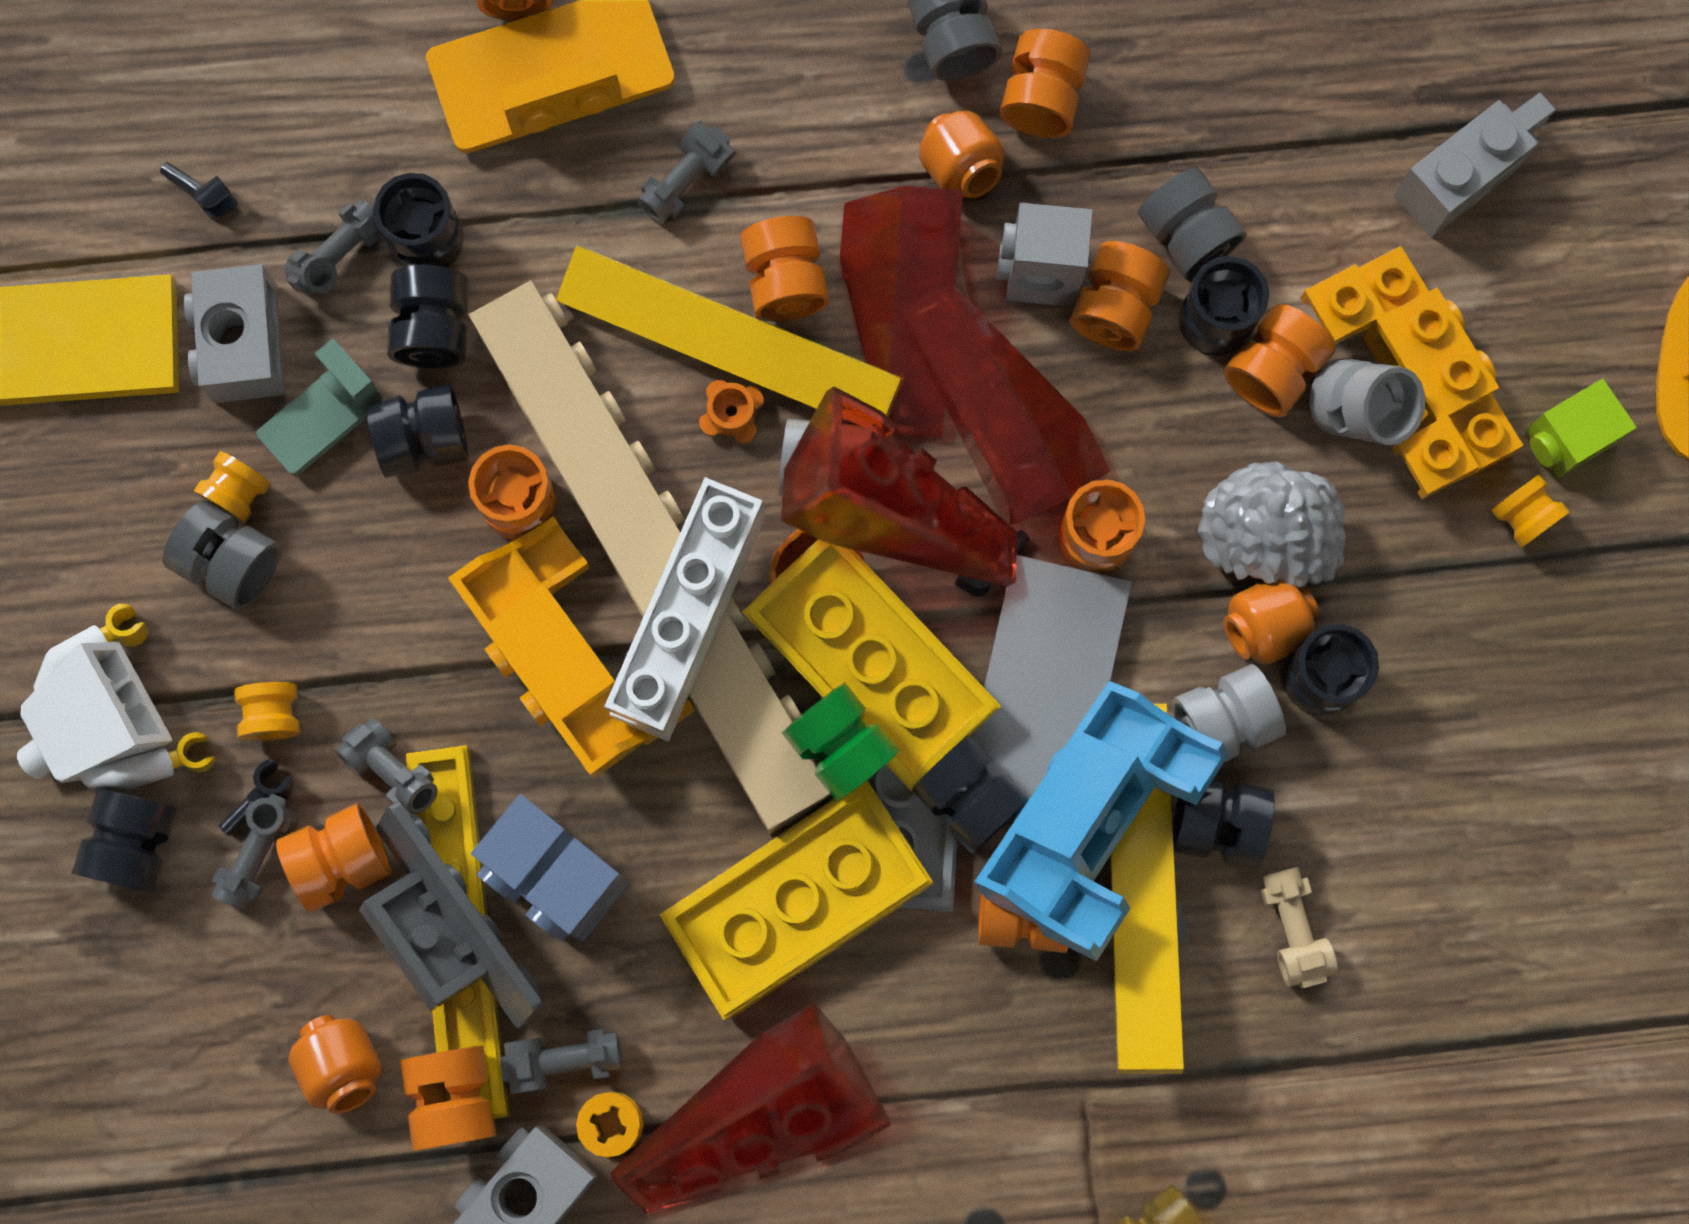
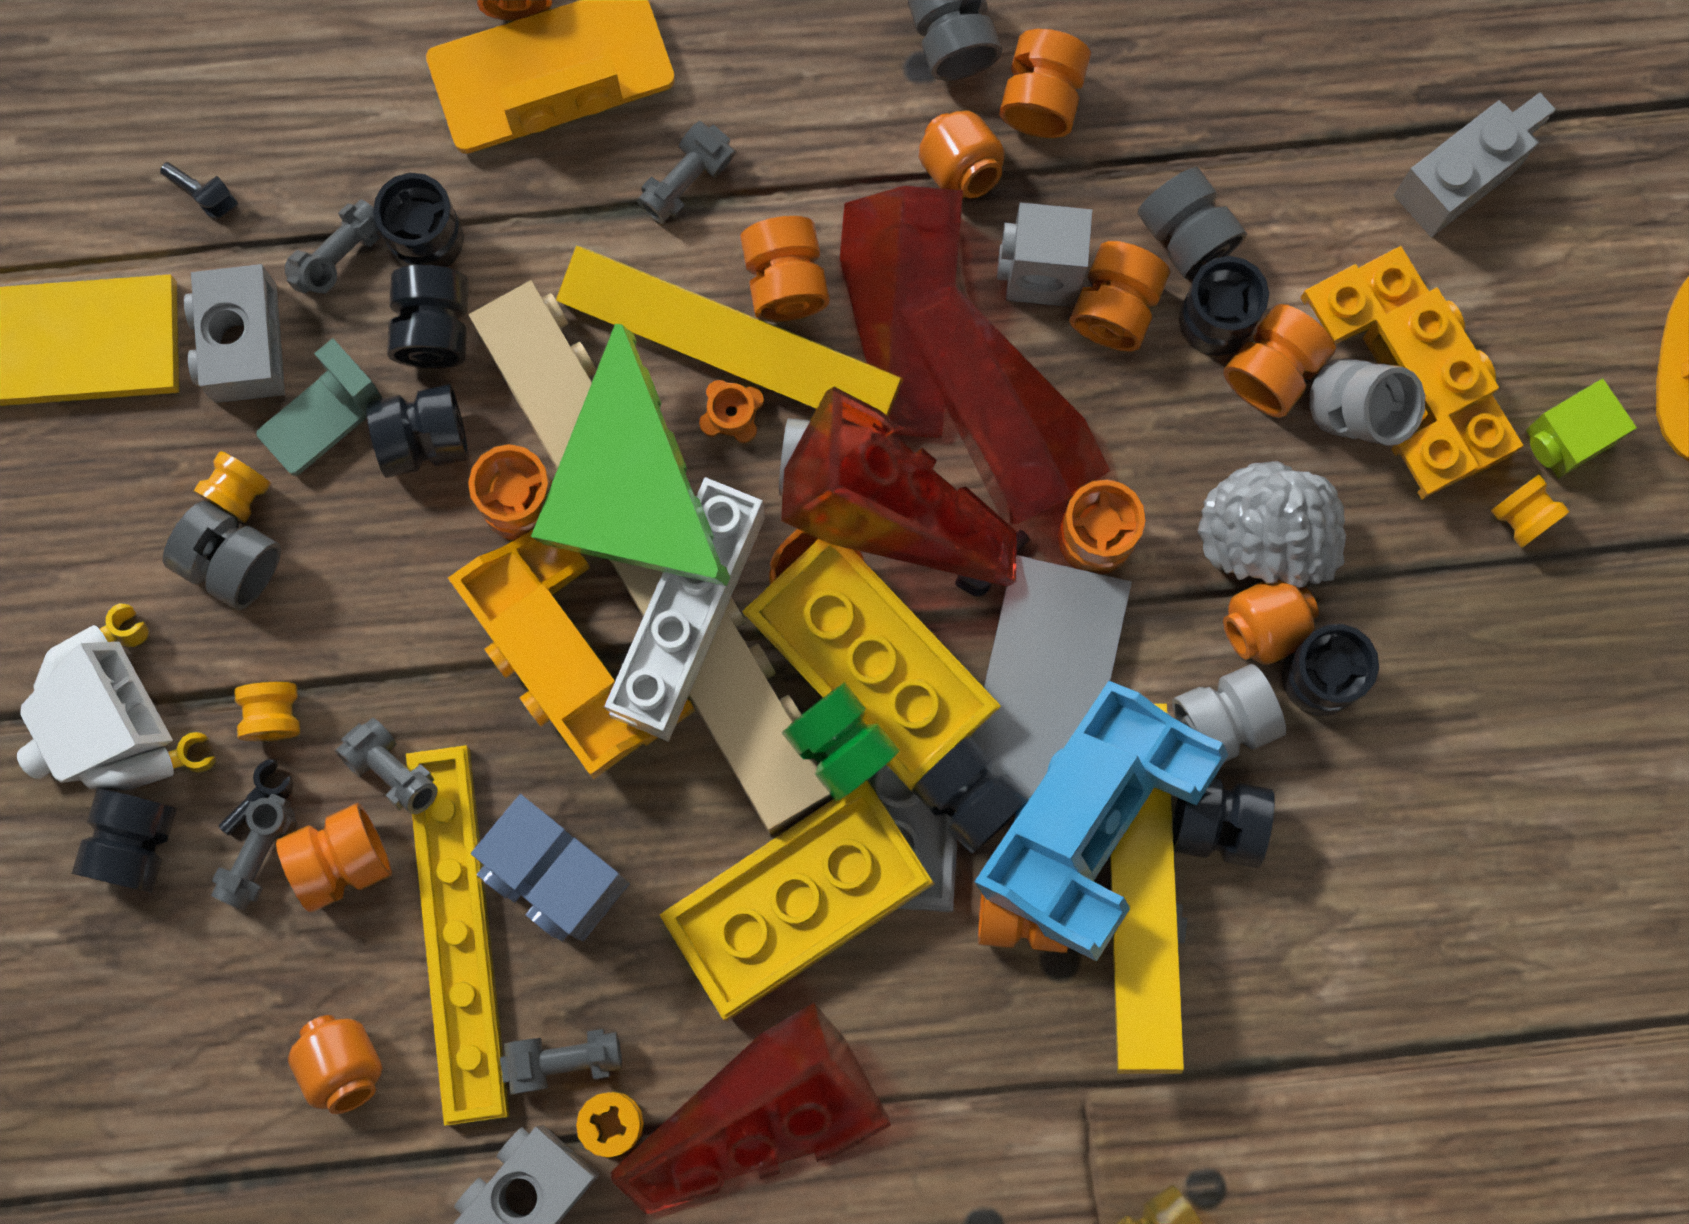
(437, 929): dark grey bracket -> none
(442, 1121): orange wheel -> none
(625, 480): none -> bright green tile
(1305, 960): tan bar -> none

